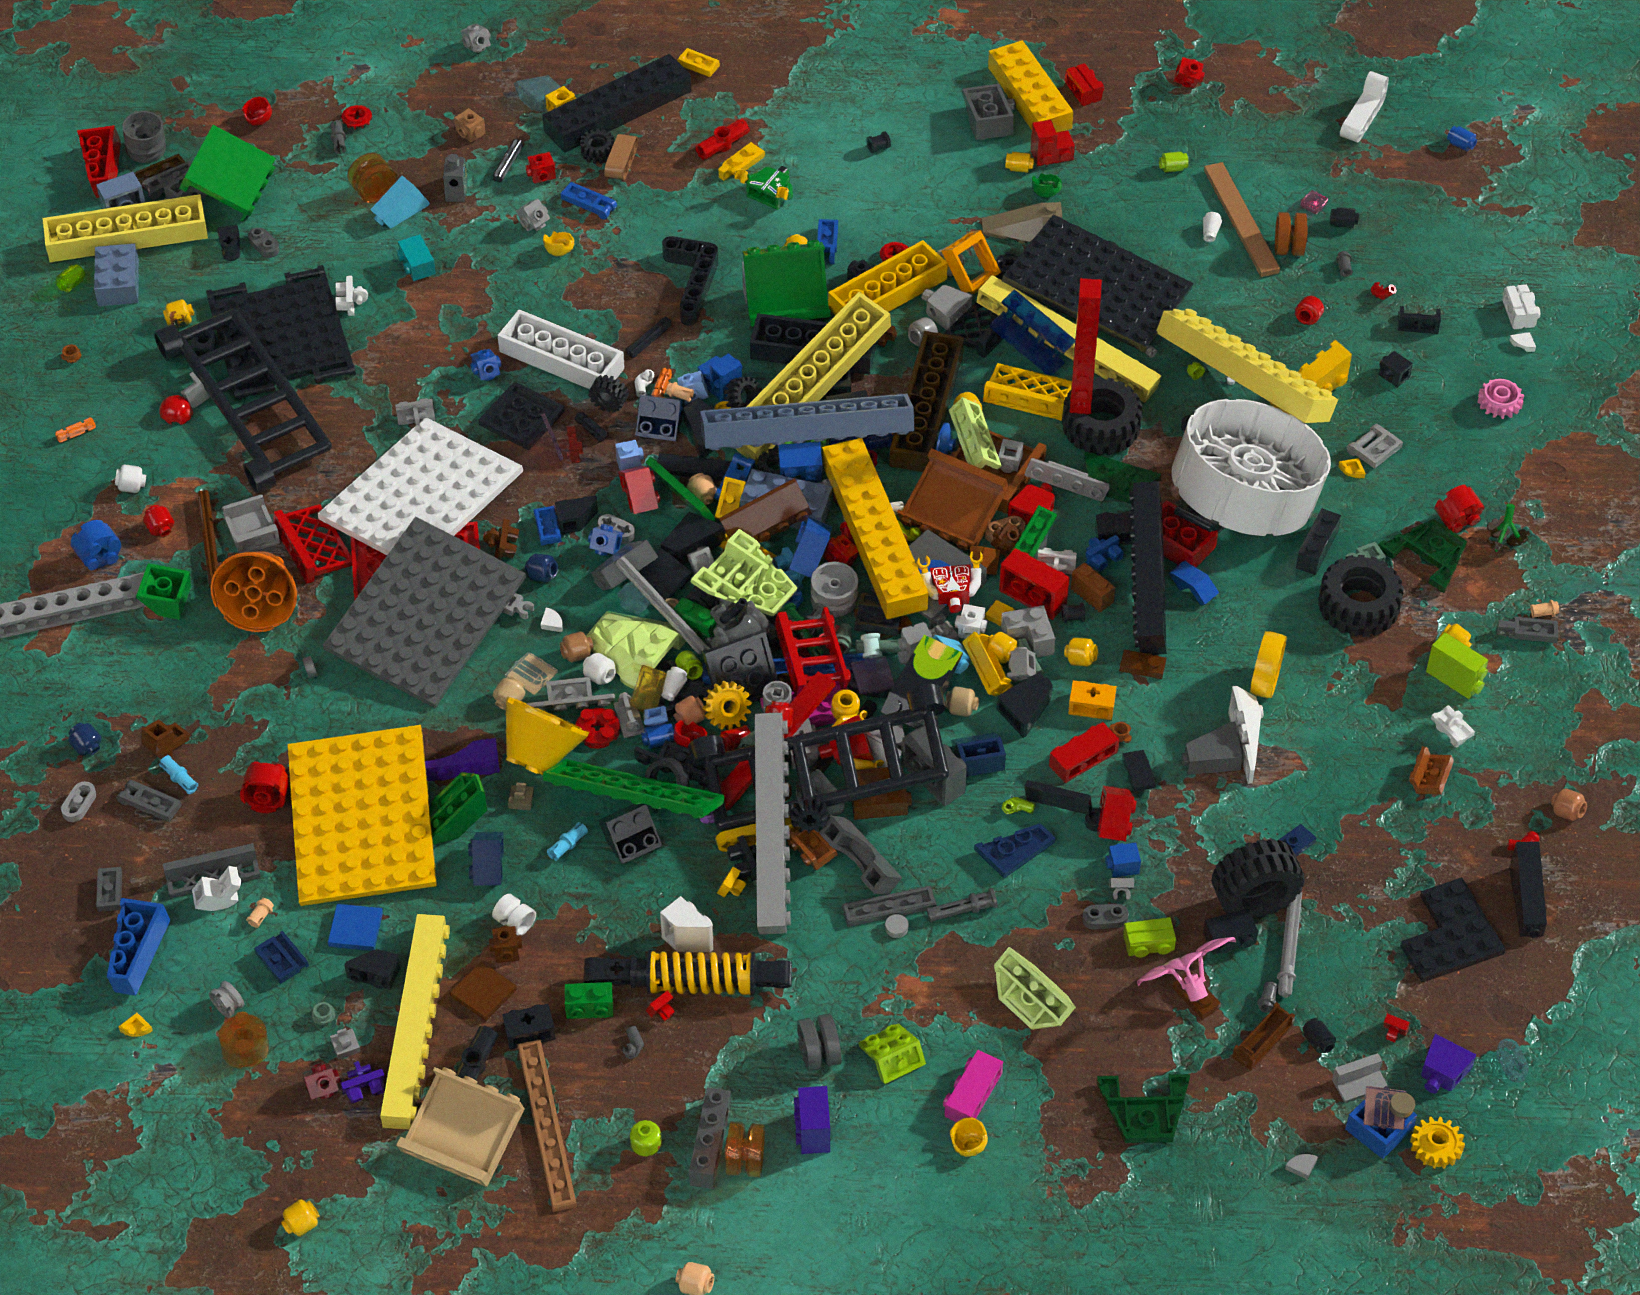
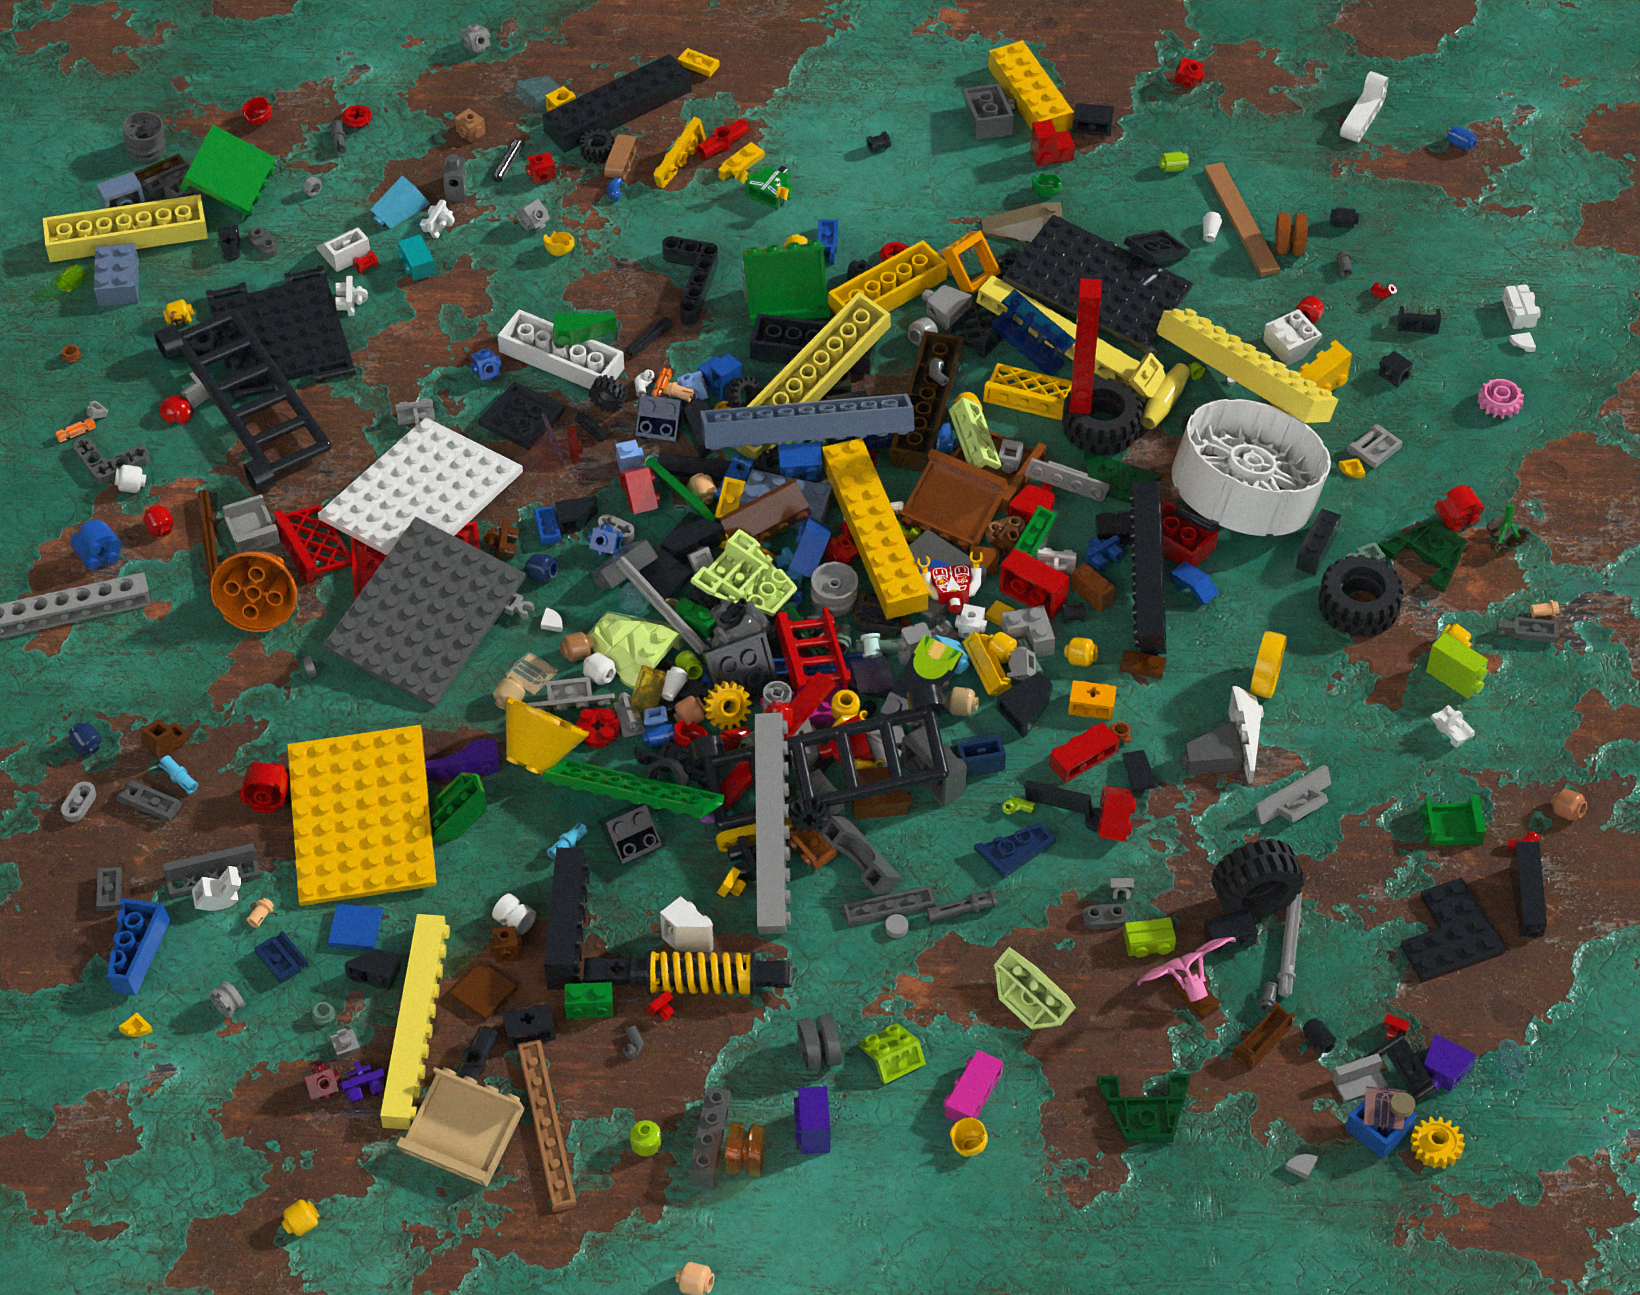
(96, 410): none -> light grey tile
(100, 153): red wedge -> none
(104, 466): none -> dark grey beam
(164, 590): green slope -> none
(244, 1040): clear orange brick -> none
(312, 186): none -> light grey tile
(343, 248): none -> white slope
(365, 262): none -> red bush
(371, 177): clear orange wheel -> none
(438, 218): none -> white hips
(487, 855): dark blue brick -> none
(521, 797): dark tan tile -> none
(566, 918): none -> black brick
(581, 327): none -> green slope
(588, 200): blue plate -> none
(612, 188): none -> blue arm
(682, 148): none -> yellow wing
(890, 334): reddish brown tile -> none
(935, 371): none -> dark grey arm
(1019, 162): yellow brick -> none
(1084, 84): red brick -> none
(1093, 119): none -> black brick
(1123, 860): blue brick -> none
(1156, 246): none -> black plate
(1161, 389): none -> light yellow plate
(1291, 337): none -> white slope
(1297, 798): none -> light grey bracket
(1299, 839): dark blue plate -> none
(1314, 202): clear pink plate -> none
(1407, 1066): none -> black plate
(1430, 772): dark orange bracket -> none
(1453, 822): none -> green panel

